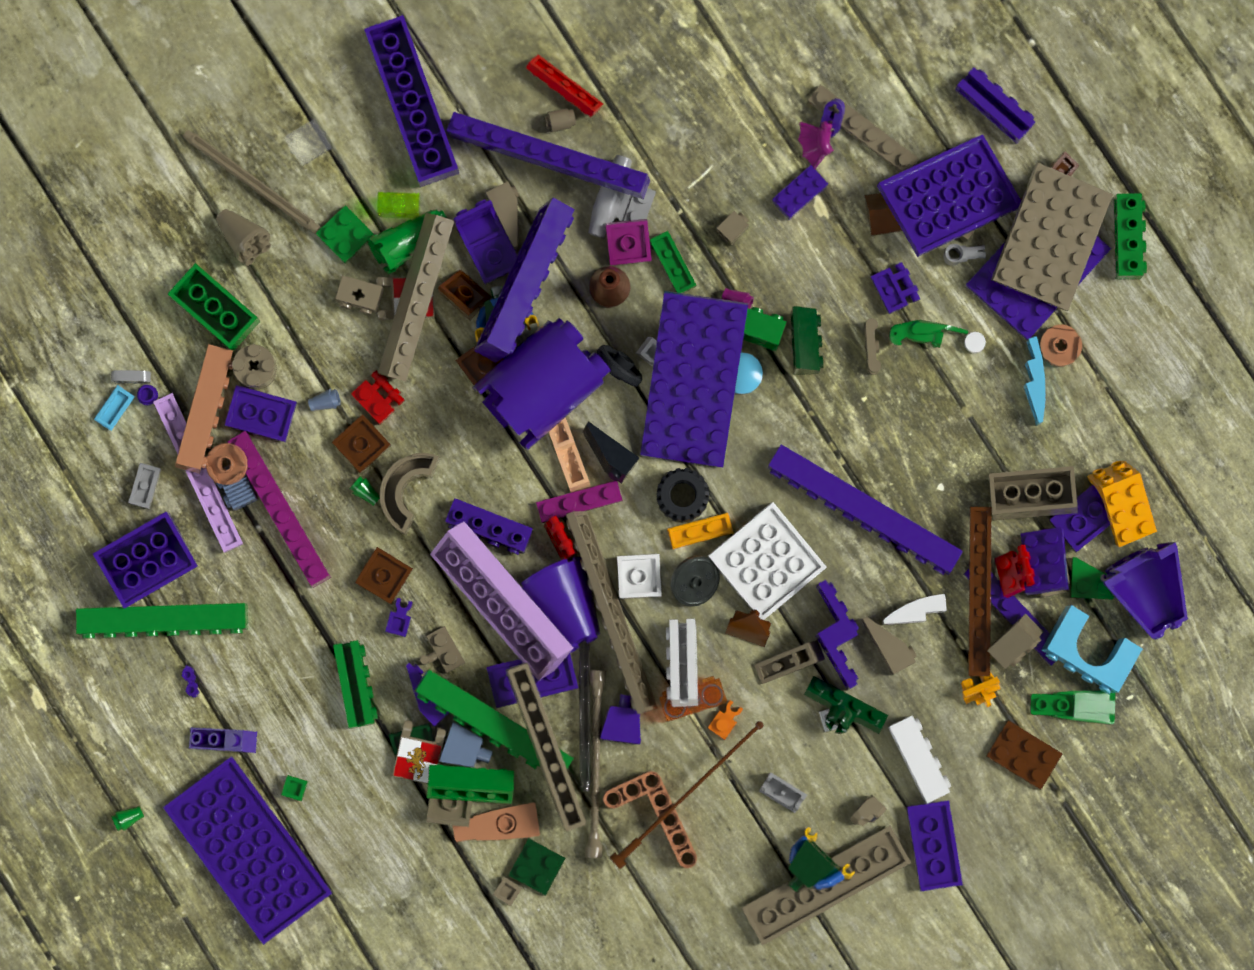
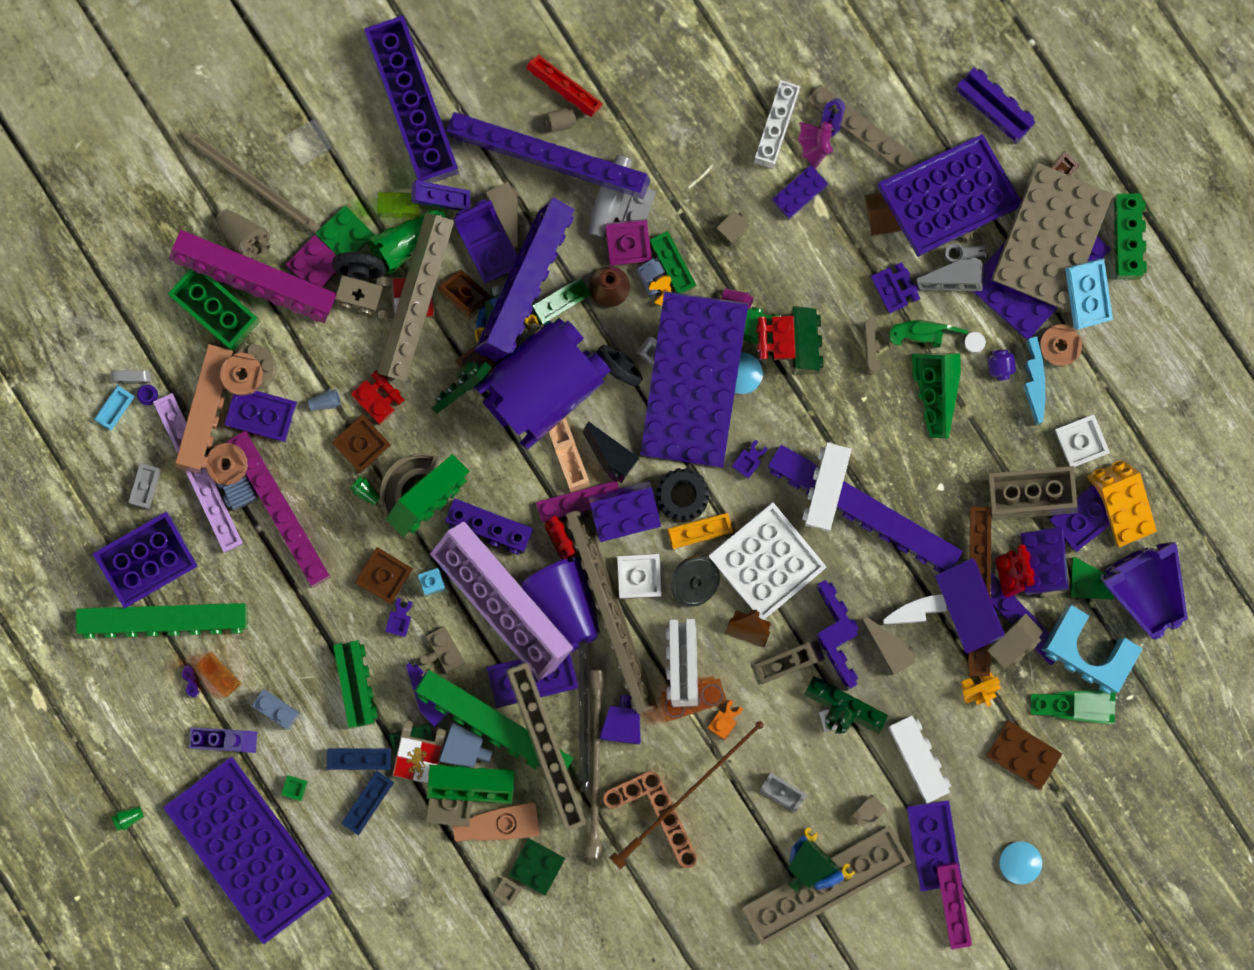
(218, 674): none -> clear orange slope
(250, 383): none -> nougat plate
(252, 276): none -> magenta brick
(276, 709): none -> sand blue brick
(313, 263): none -> magenta plate
(357, 265): none -> black wheel
(358, 759): none -> dark blue plate
(367, 802): none -> dark blue plate
(428, 496): none -> green brick
(432, 582): none -> medium azure brick
(440, 196): none -> dark purple plate
(467, 377): none -> dark green plate
(560, 300): none -> plate
(624, 511): none -> dark purple brick
(649, 272): none -> sand blue piece
(661, 283): none -> light orange piece
(748, 461): none -> dark purple plate
(777, 124): none -> white brick
(783, 338): none -> red plate
(827, 487): none -> white brick
(938, 385): none -> green wedge
(954, 905): none -> magenta plate
(957, 276): none -> light grey slope
(970, 605): none -> dark purple tile
(1001, 364): none -> dark purple head
(1020, 862): none -> medium azure dish
(1082, 441): none -> white plate
(1088, 293): none -> medium azure tile

